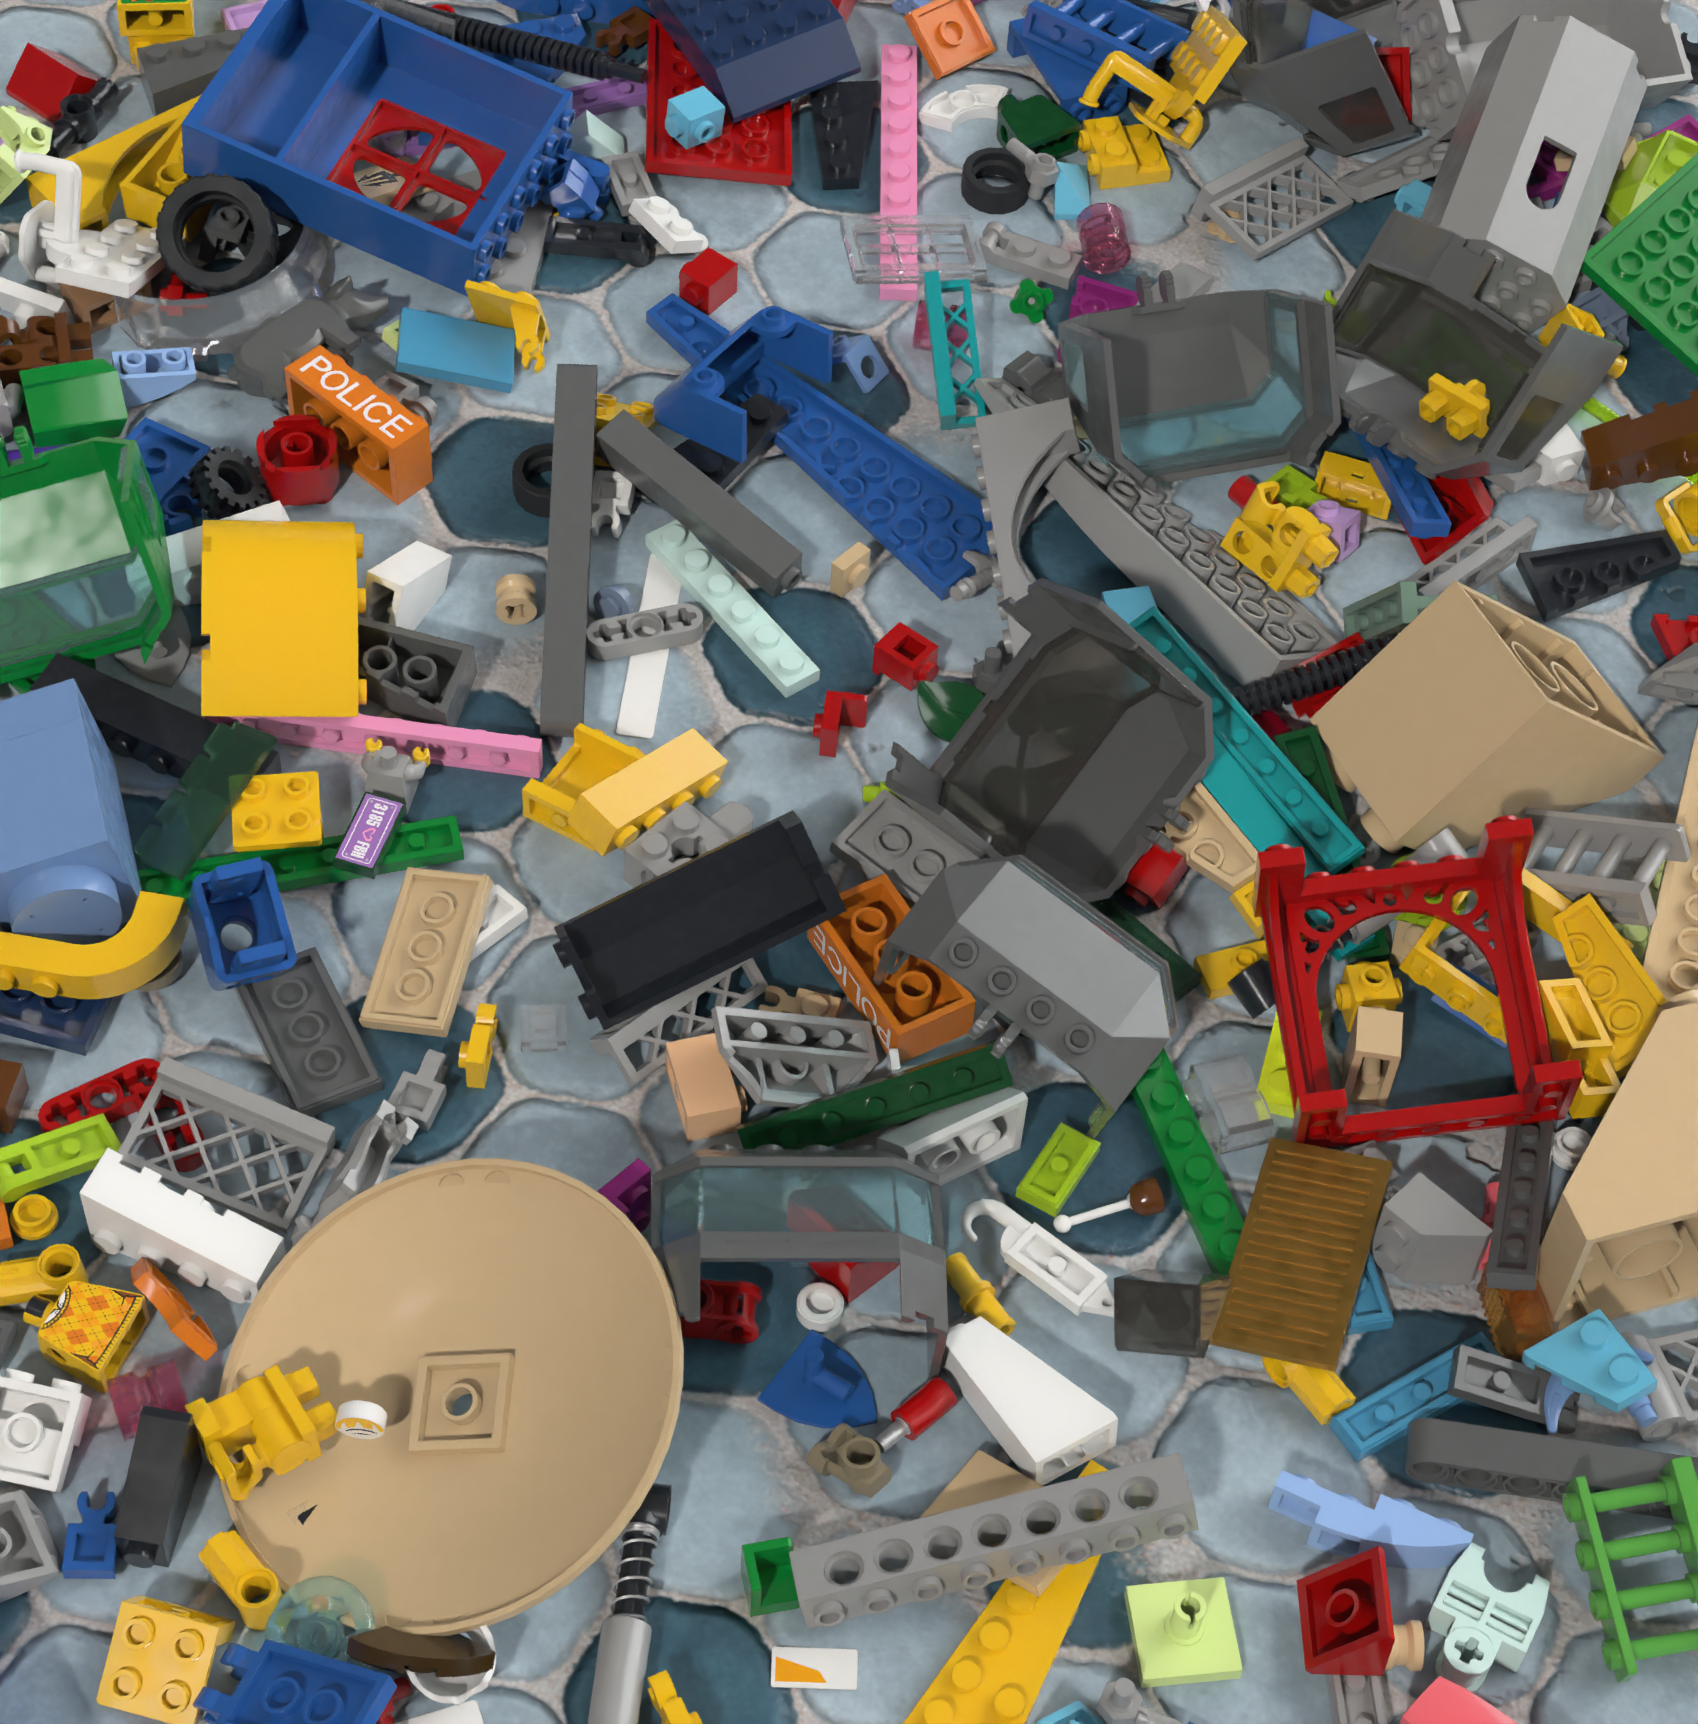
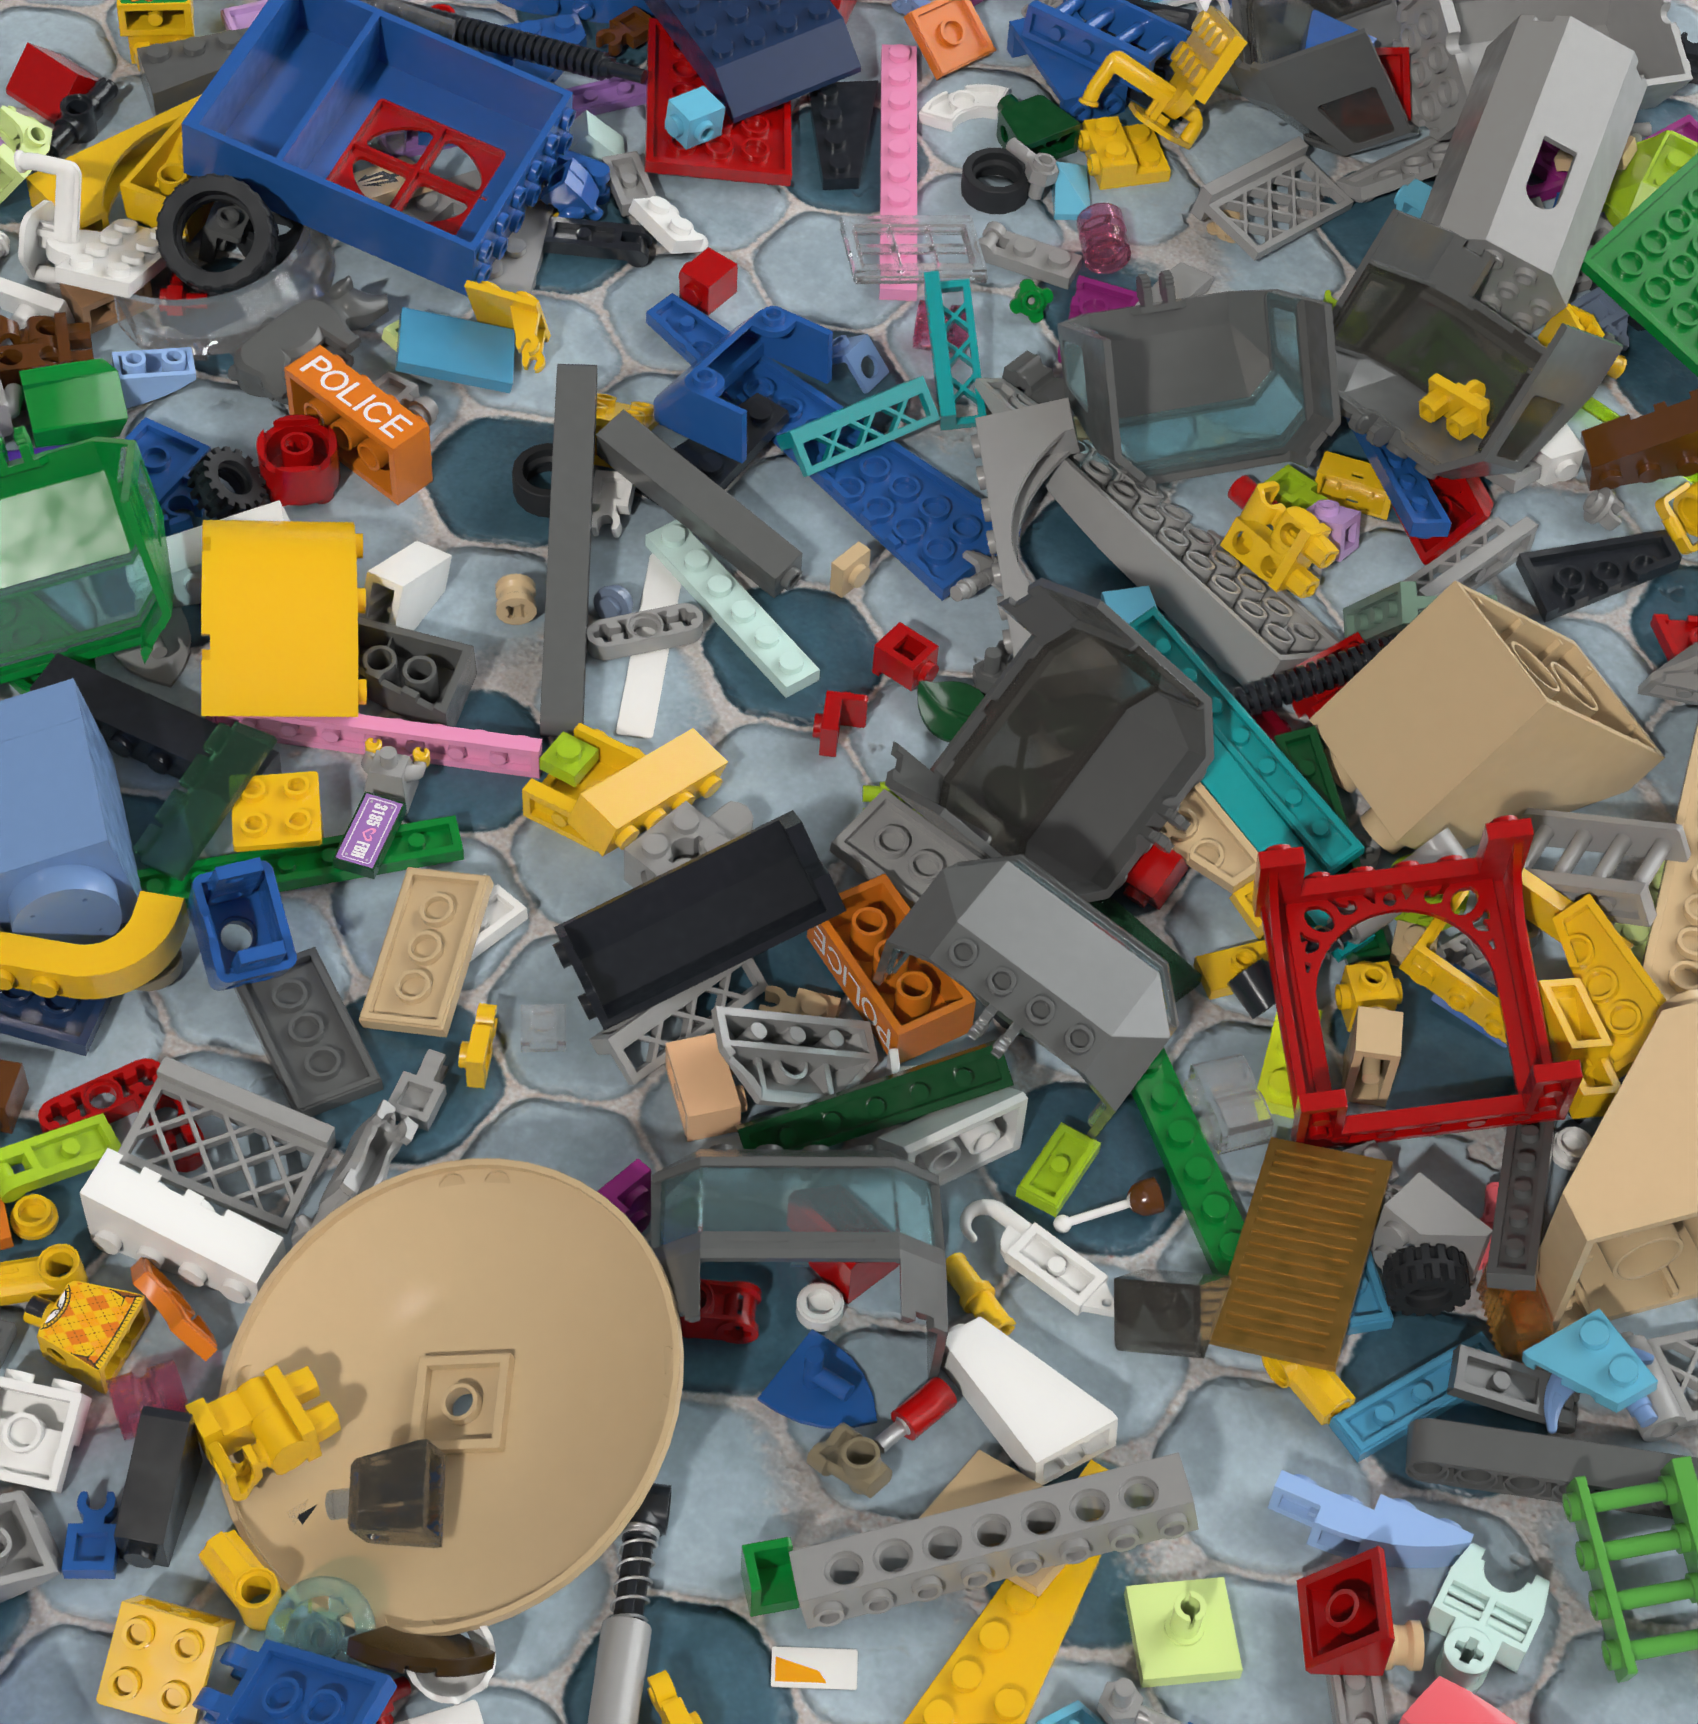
(361, 1419): white tile -> none
(394, 1496): none -> clear smoke torso
(569, 759): none -> lime plate
(856, 411): none -> teal fence
(1426, 1280): none -> black tyre

